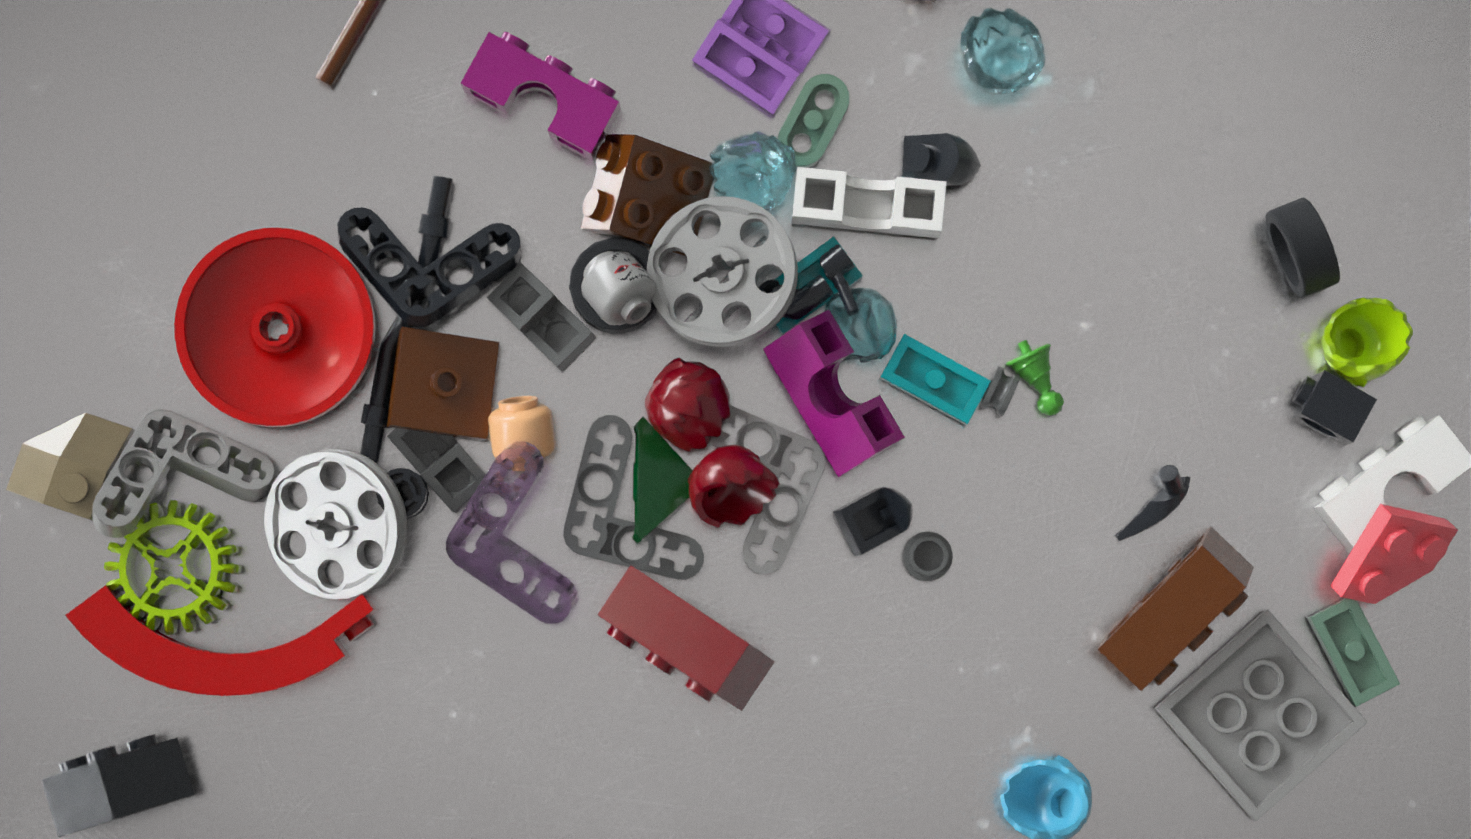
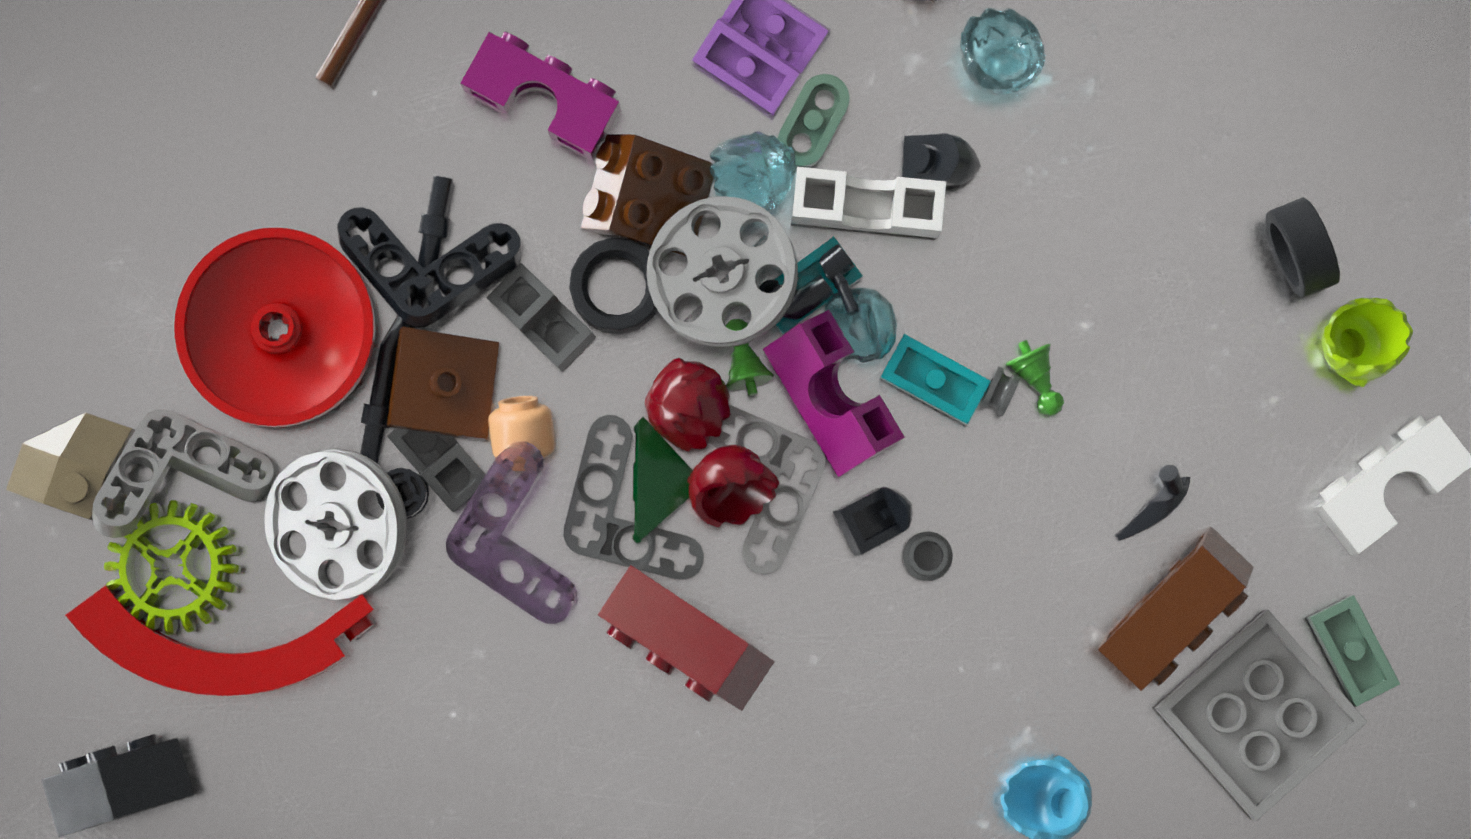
(618, 288): light grey head -> none
(746, 367): none -> bright green piece
(1332, 406): black brick -> none
(1393, 553): coral plate -> none

